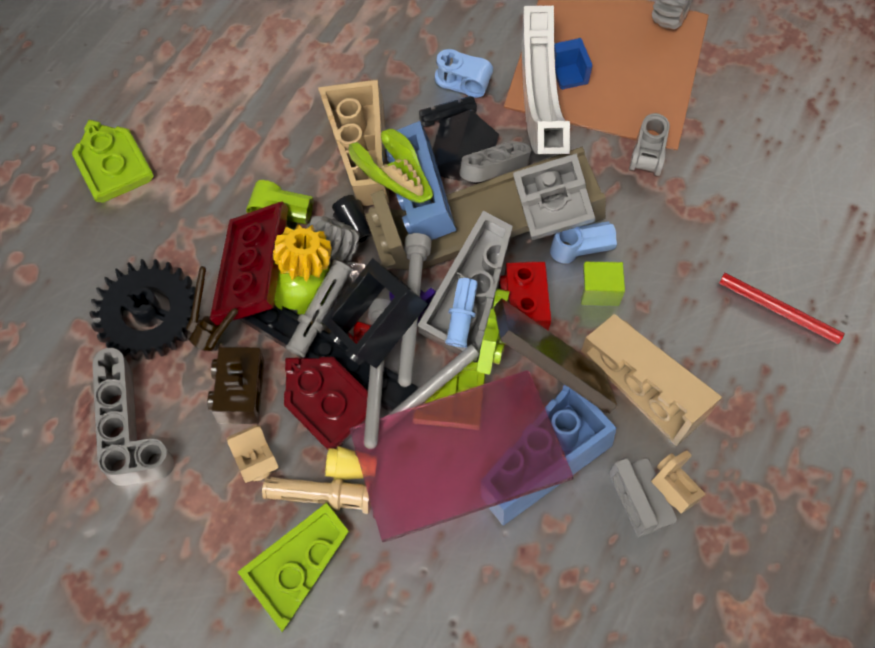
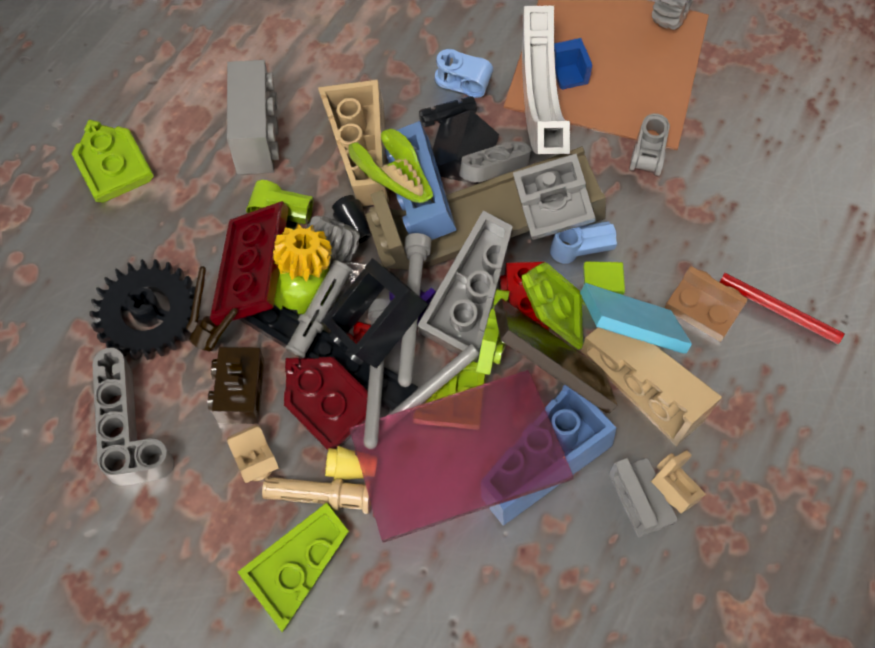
(251, 117): none -> light grey brick
(462, 312): light blue axle -> none
(555, 302): none -> lime tile
(635, 318): none -> medium azure tile
(706, 303): none -> medium nougat bracket

